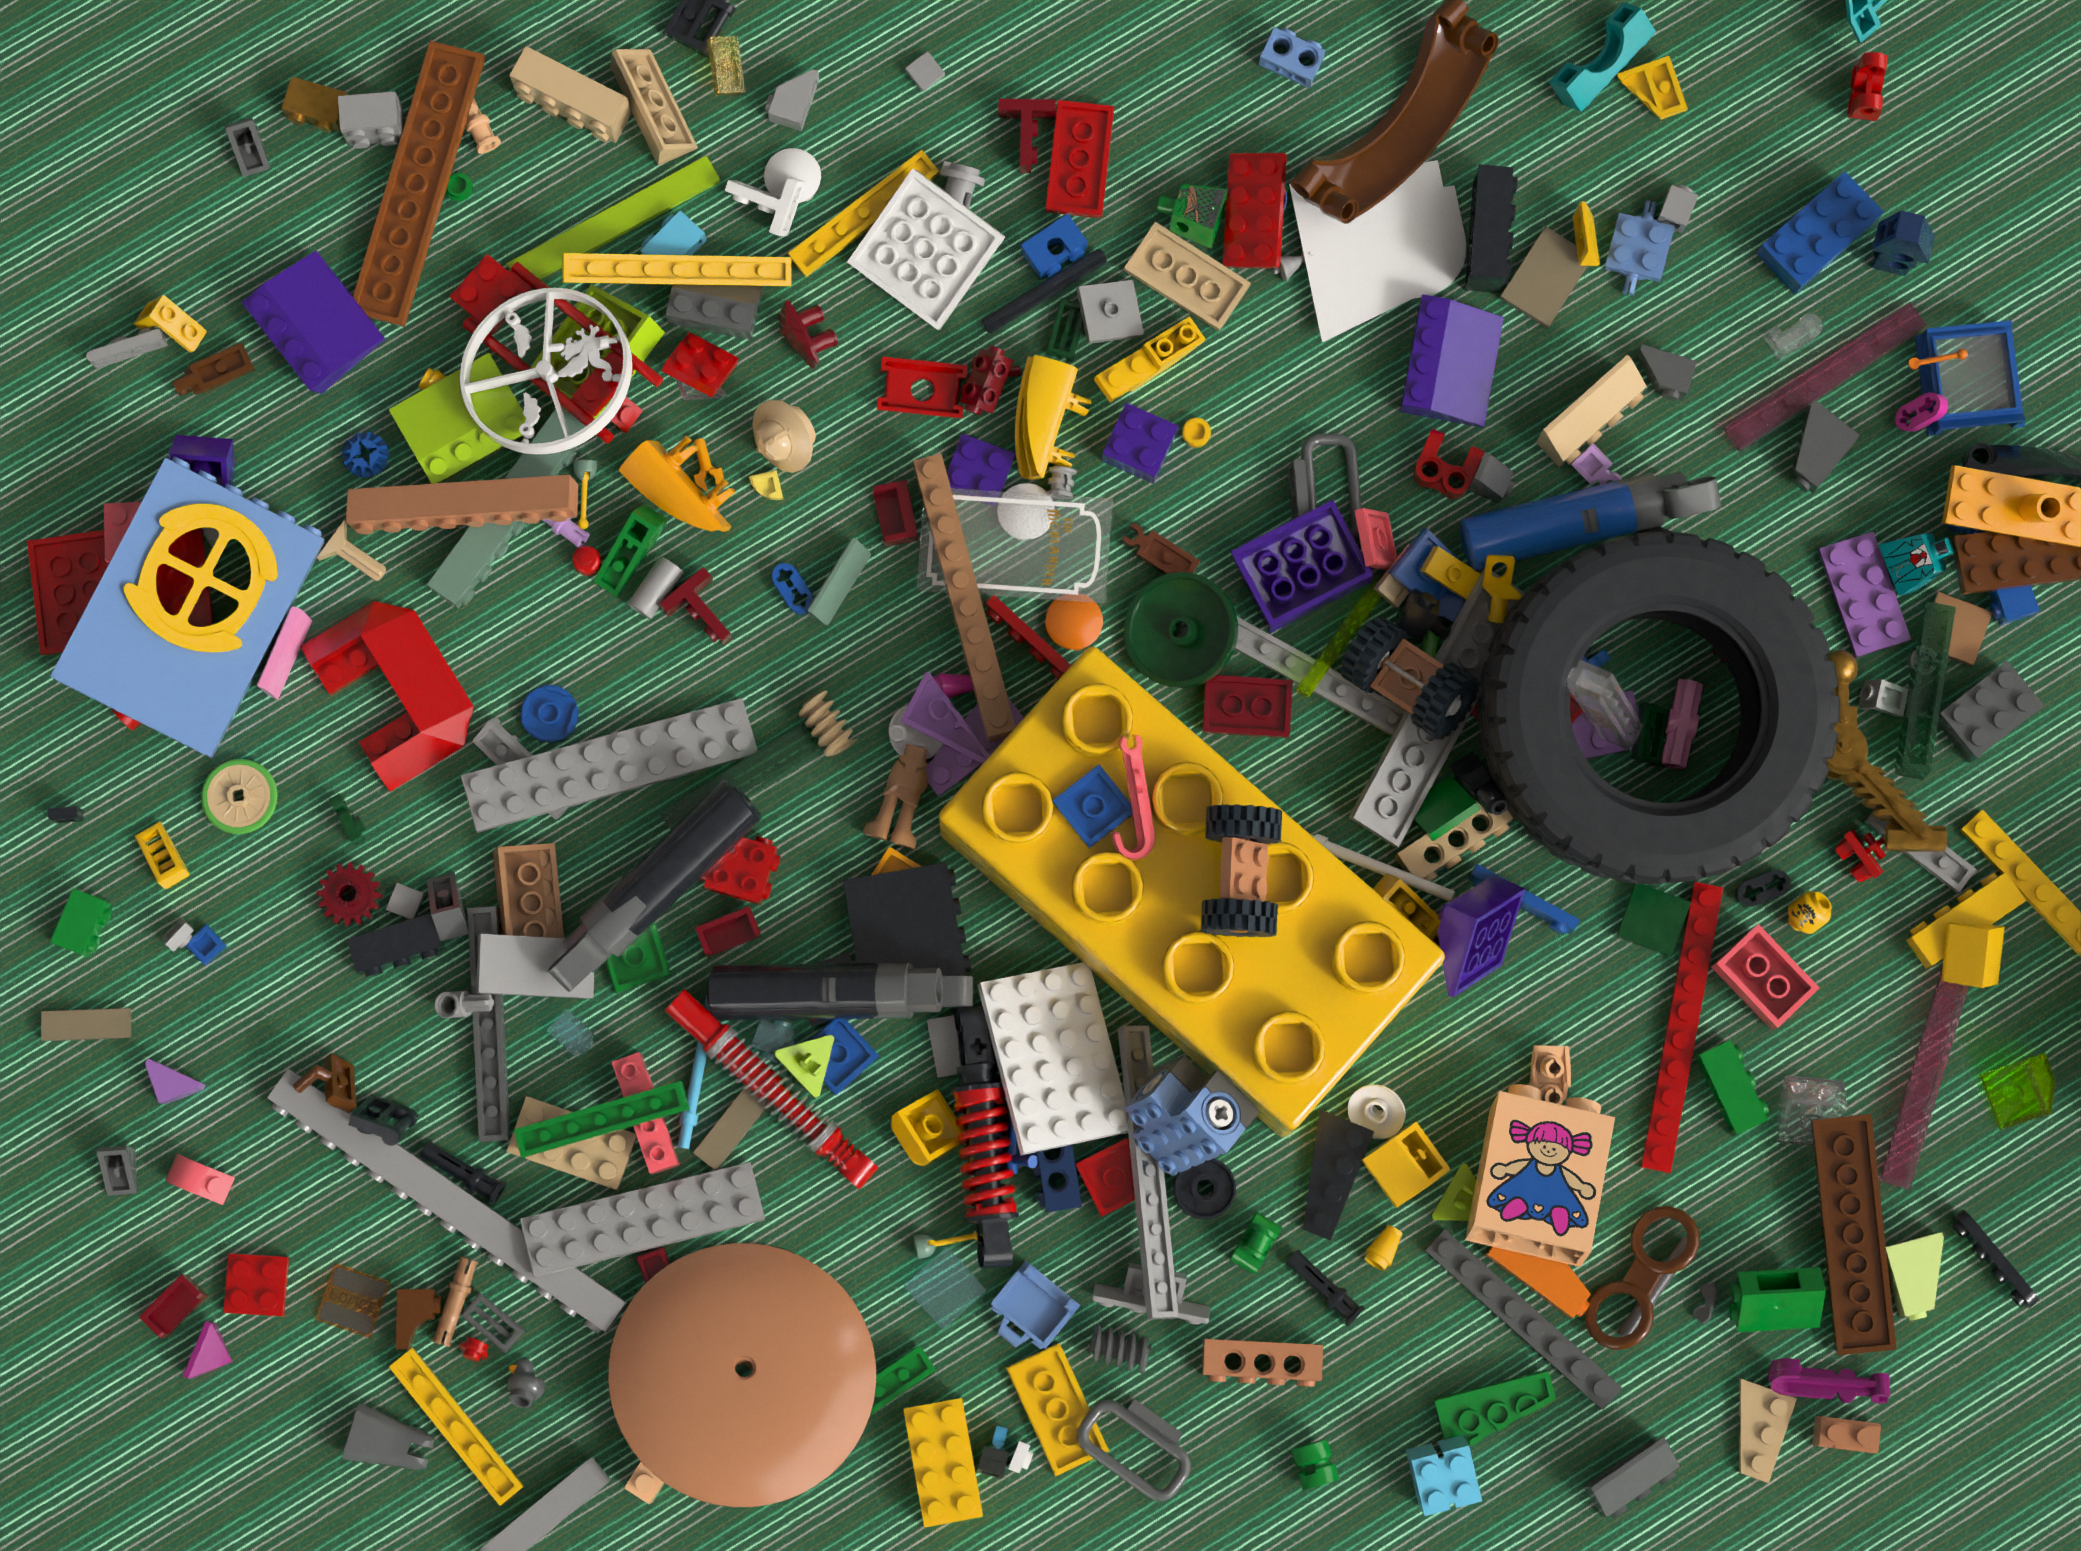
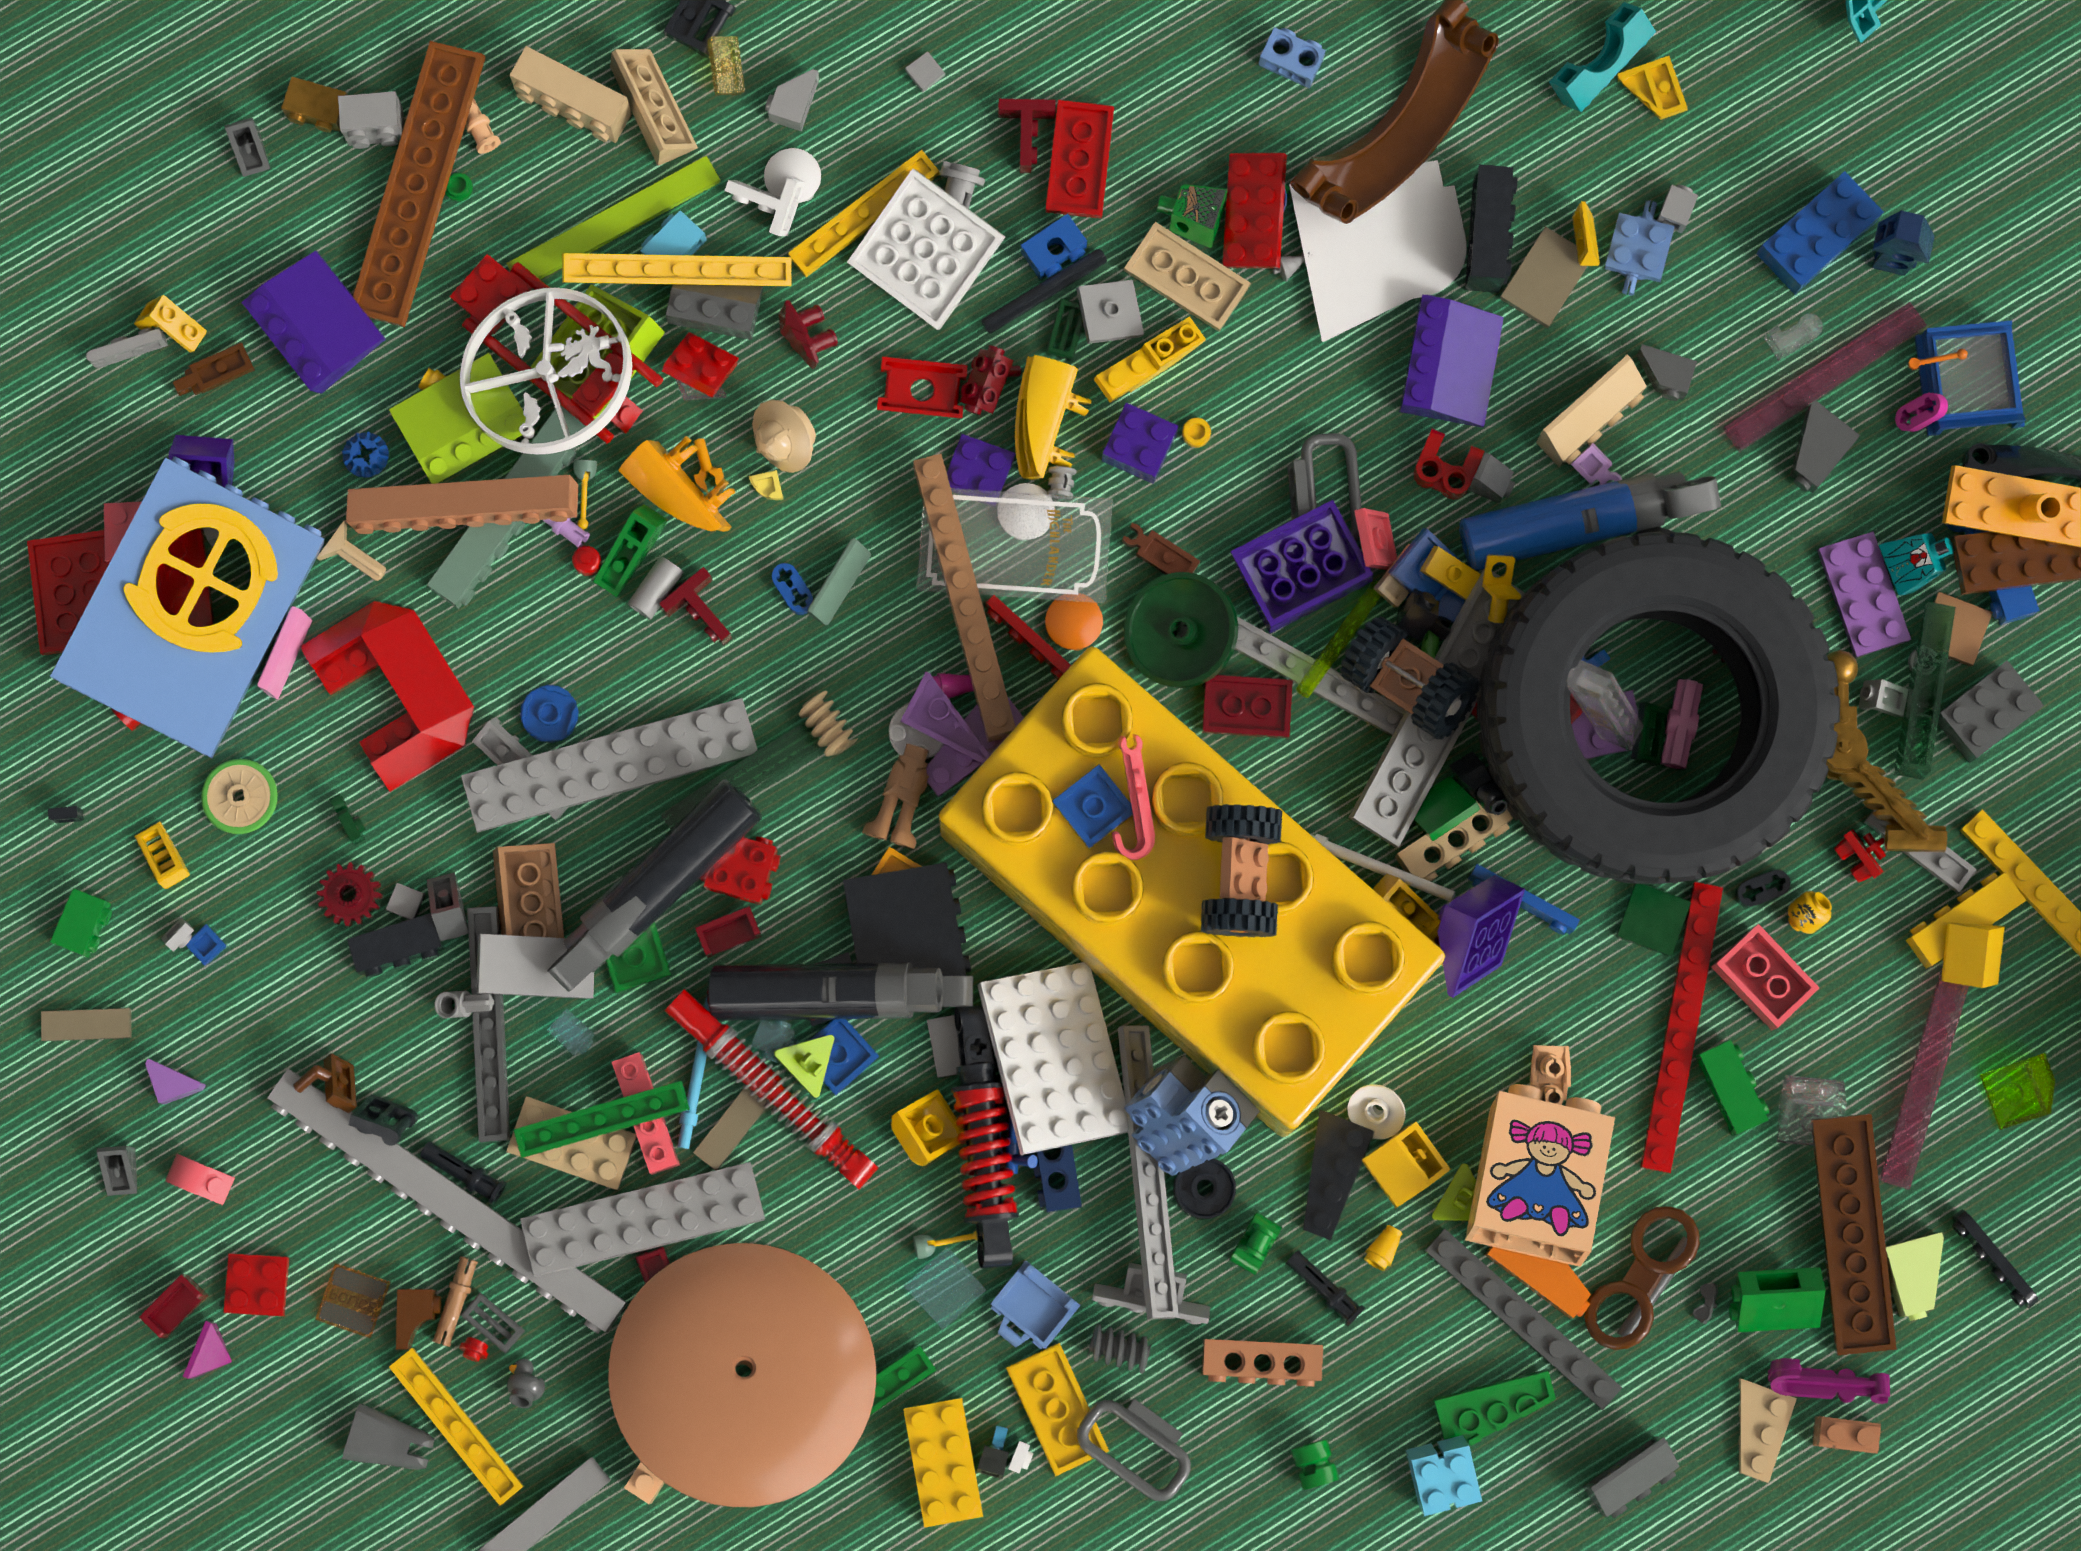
(895, 513): dark red panel -> none
(1109, 1177): red plate -> none
(1866, 87): red piece -> none

